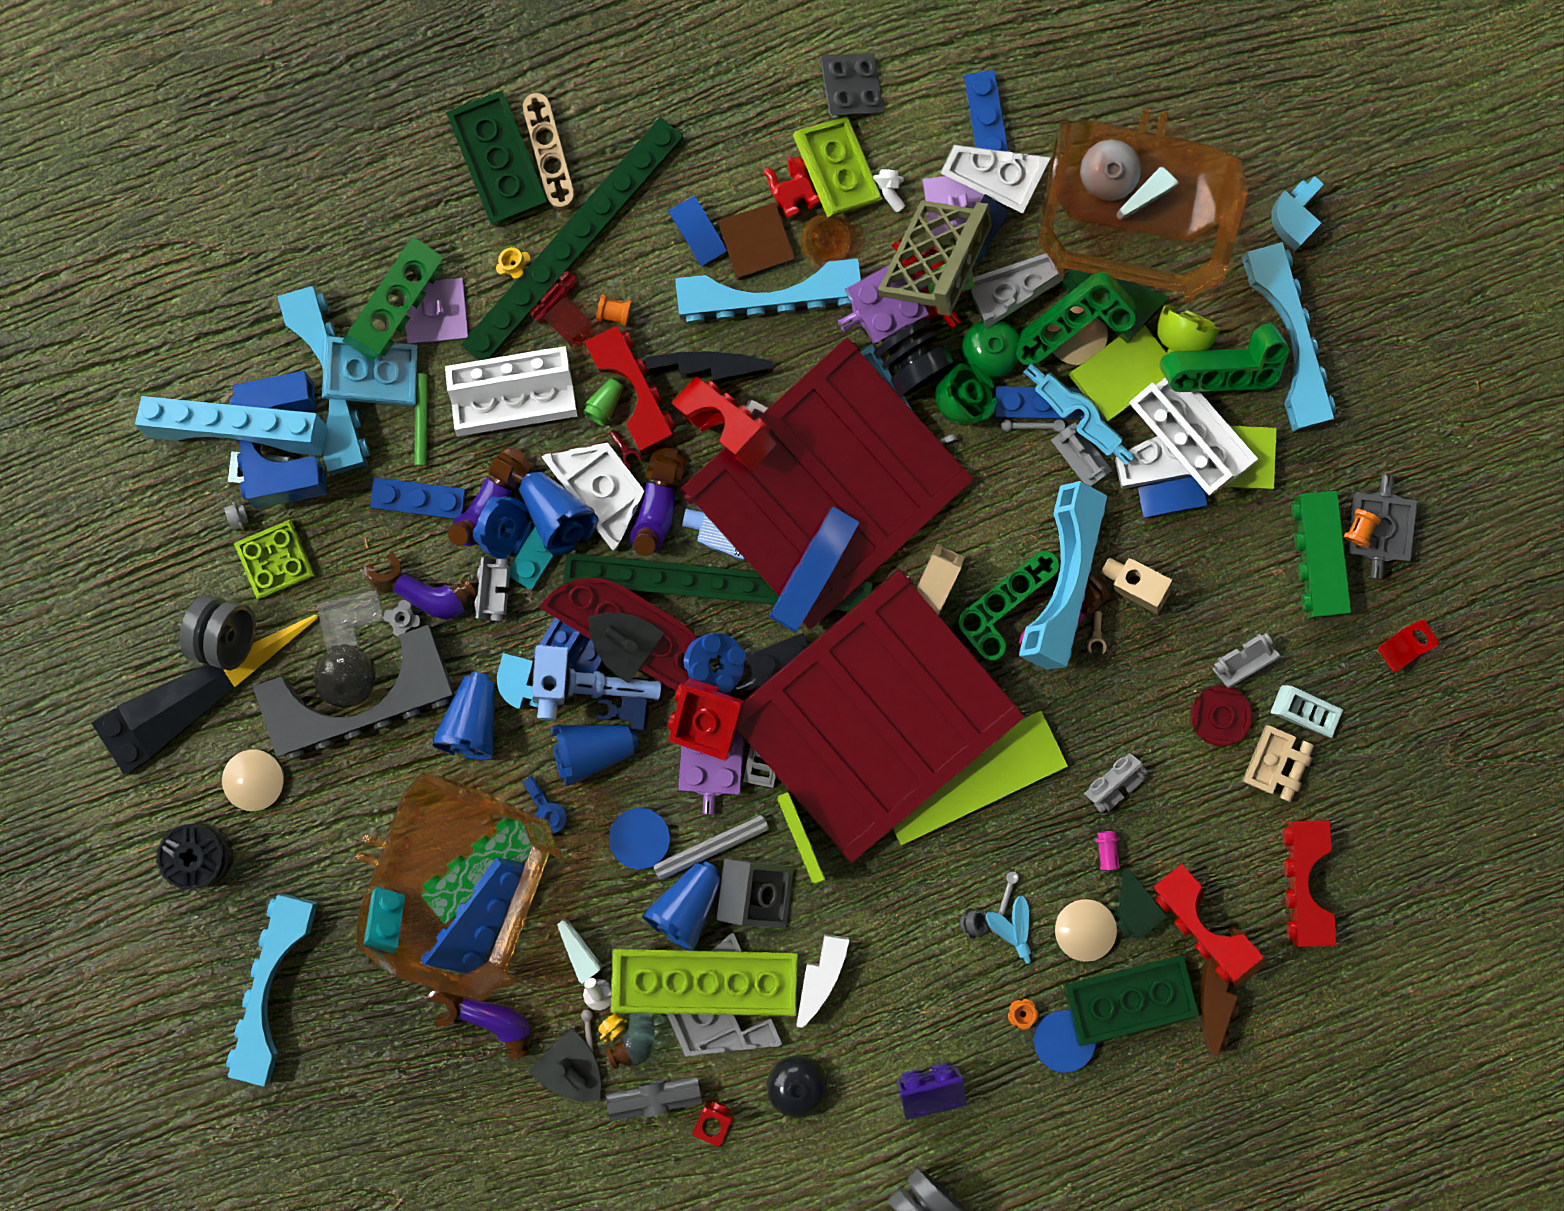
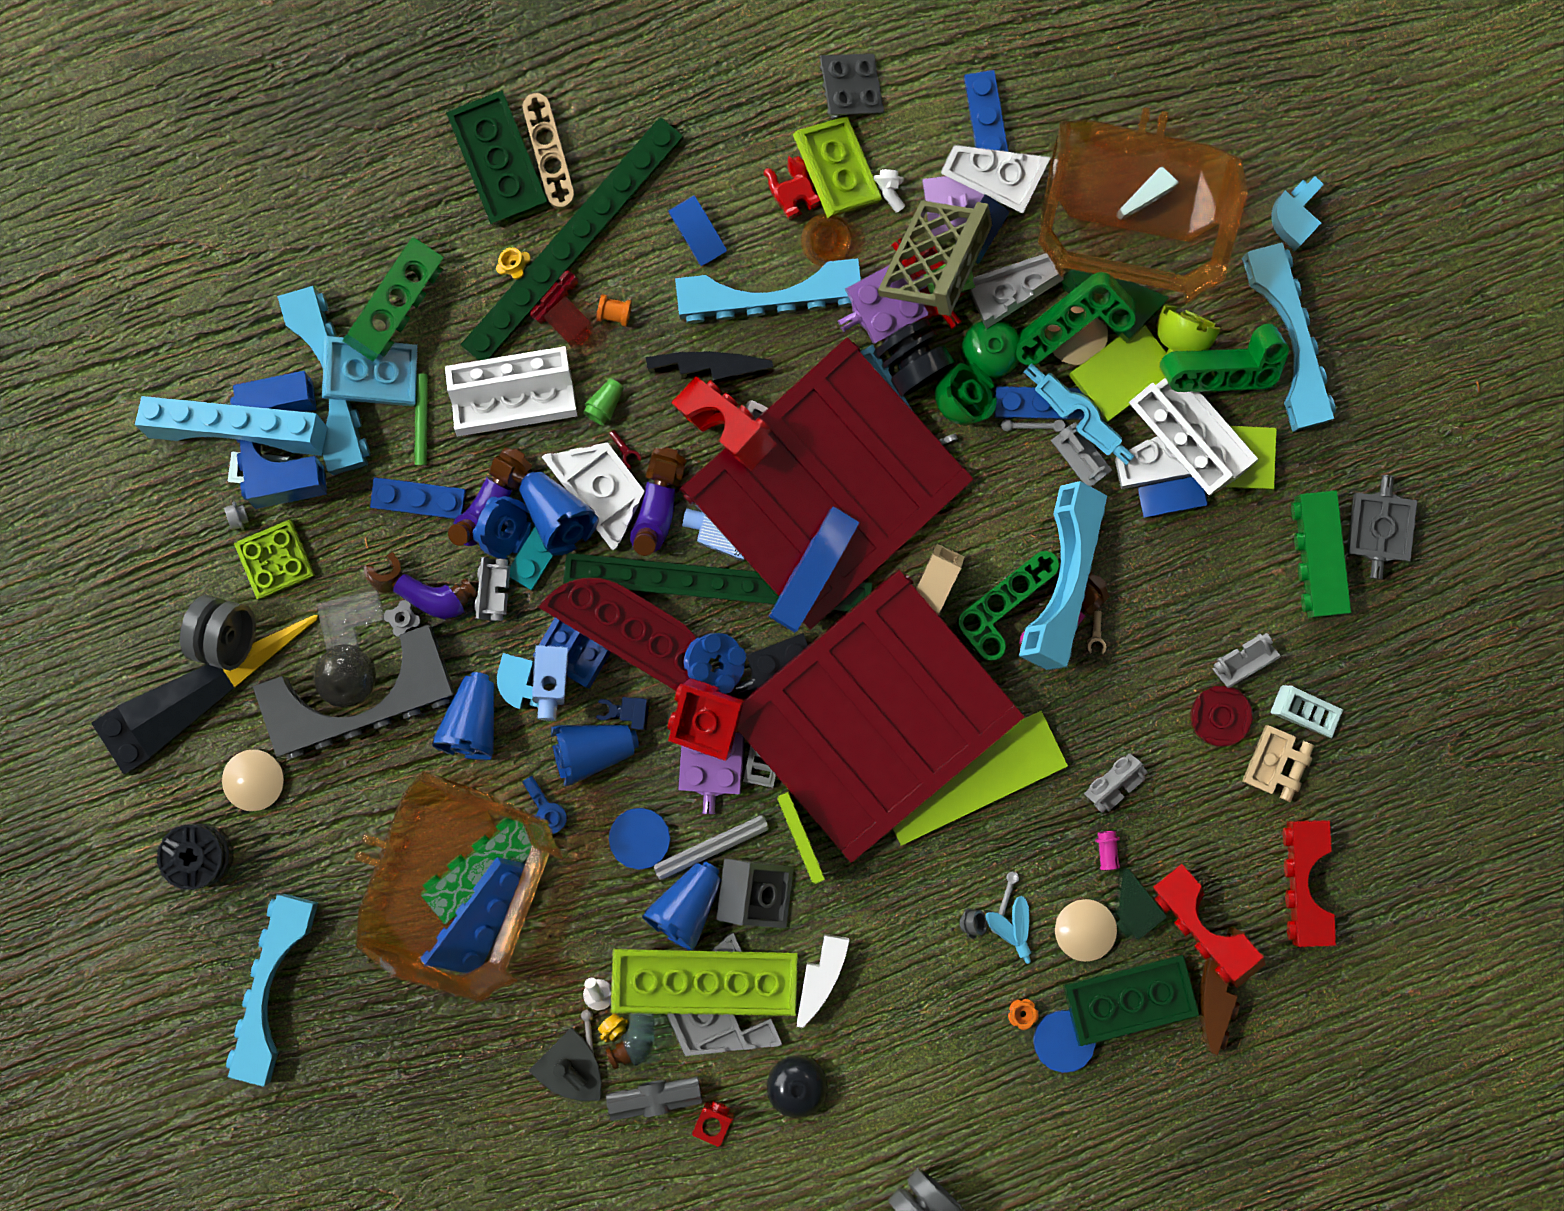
(384, 920): teal plate -> none
(440, 313): lavender piece -> none
(505, 1022): dark purple piece -> none
(581, 956): light aqua slope -> none
(598, 685): light blue pin -> none
(613, 355): red arch -> none
(623, 641): pearl dark grey shield -> none
(756, 240): reddish brown tile -> none
(931, 1091): dark purple slope -> none
(1110, 170): light grey cylinder -> none
(1149, 592): tan torso -> none
(1362, 528): orange bush -> none
(1405, 647): red bracket -> none

